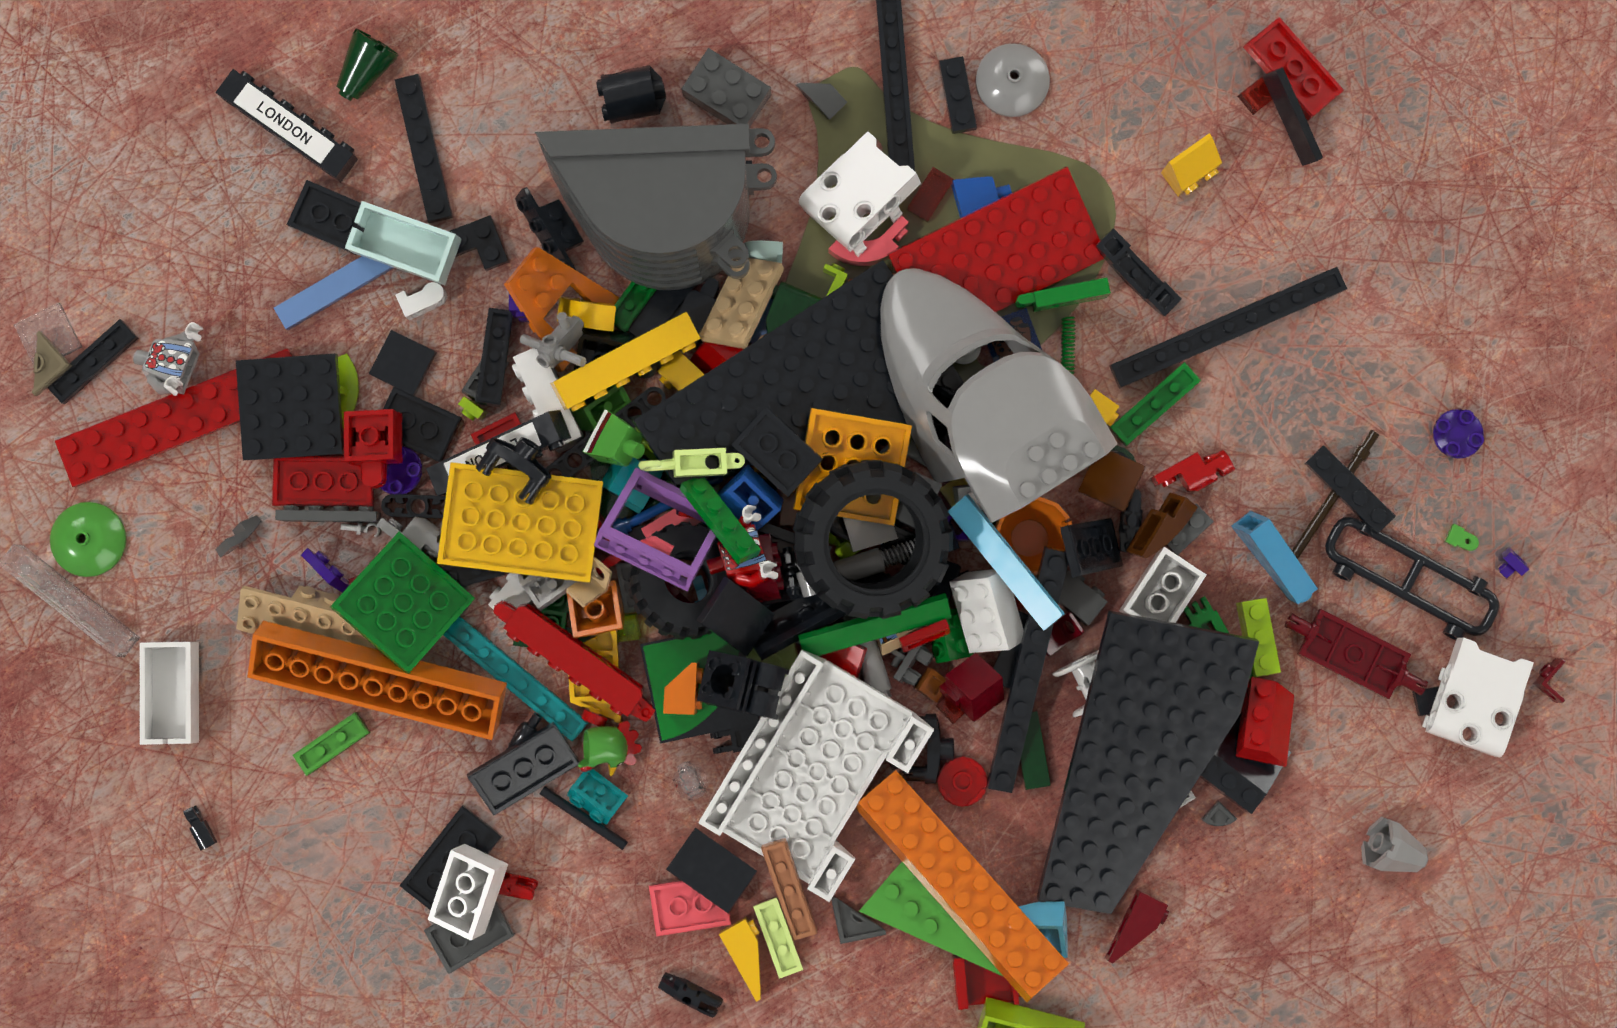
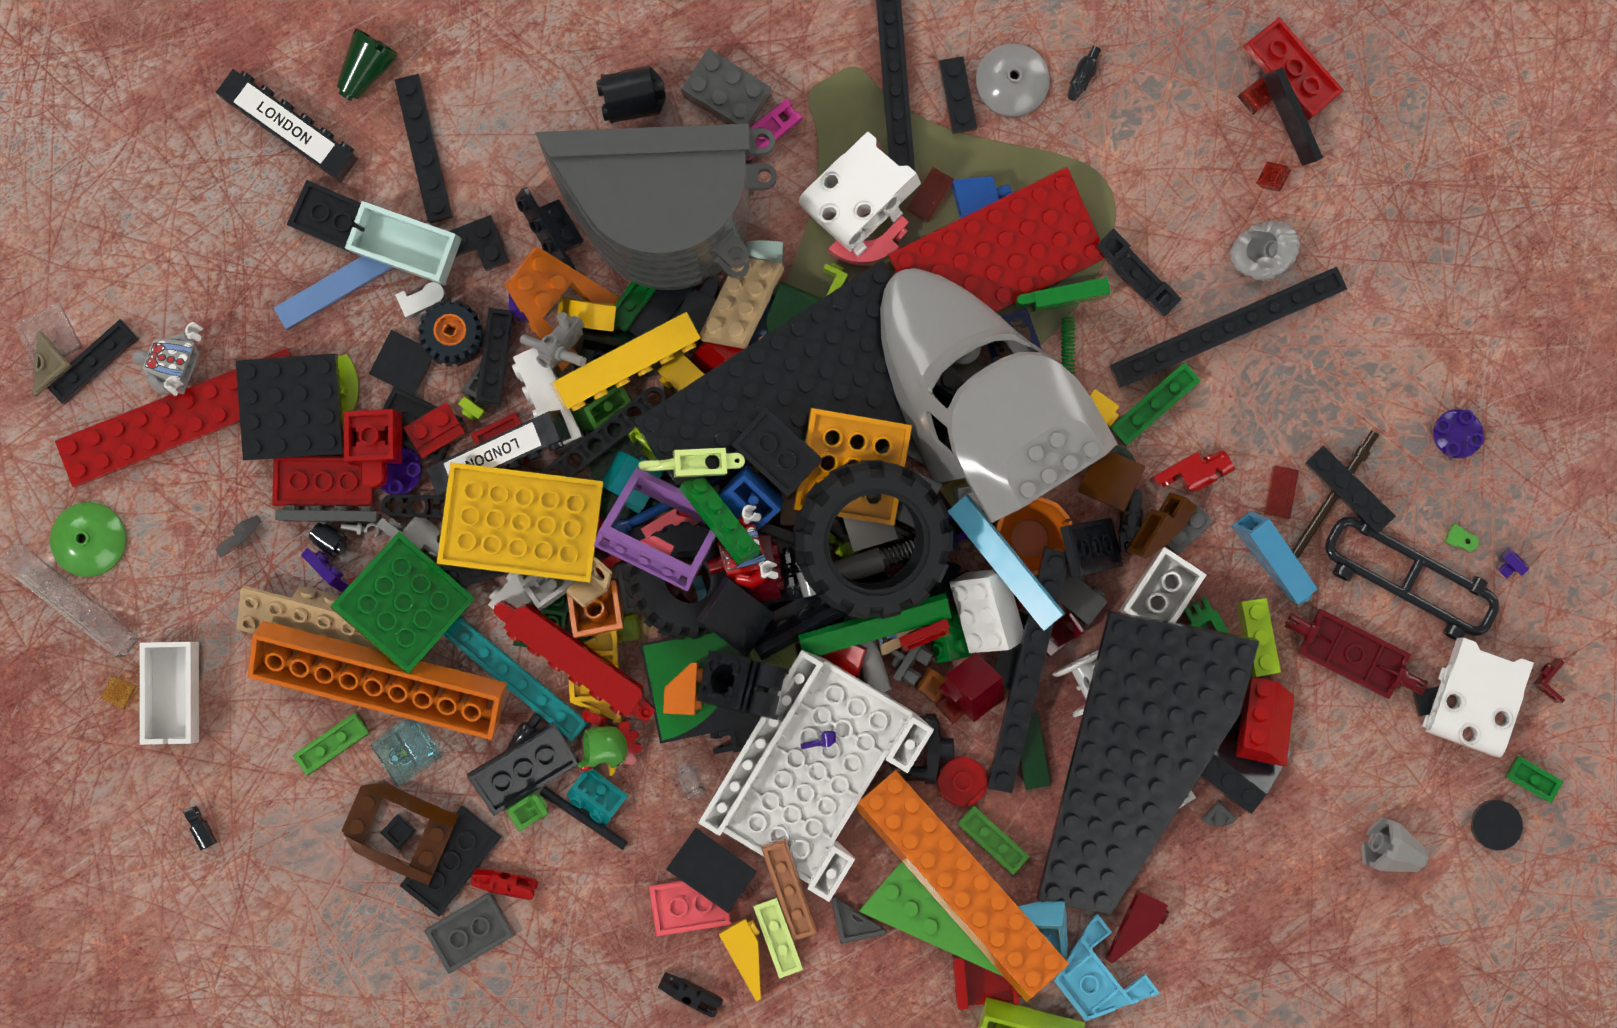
(118, 692): none -> clear yellow plate
(328, 539): none -> black brick
(398, 831): none -> black tile
(406, 750): none -> clear light blue slope
(431, 843): none -> reddish brown wedge
(434, 430): none -> red plate
(450, 333): none -> black wheel
(467, 891): white brick -> none
(523, 458): black connector -> none
(527, 811): none -> bright green bracket
(614, 441): bright green torso -> none
(775, 124): none -> dark pink plate
(823, 96): dark grey slope -> none
(827, 739): none -> dark purple hand
(993, 840): none -> bright green tile
(1083, 73): none -> black piece
(1089, 982): none -> medium azure wing
(1192, 166): yellow slope -> none
(1265, 250): none -> light grey piece
(1273, 176): none -> clear red plate
(1281, 492): none -> clear red plate
(1496, 825): none -> black tile
(1533, 779): none -> green plate

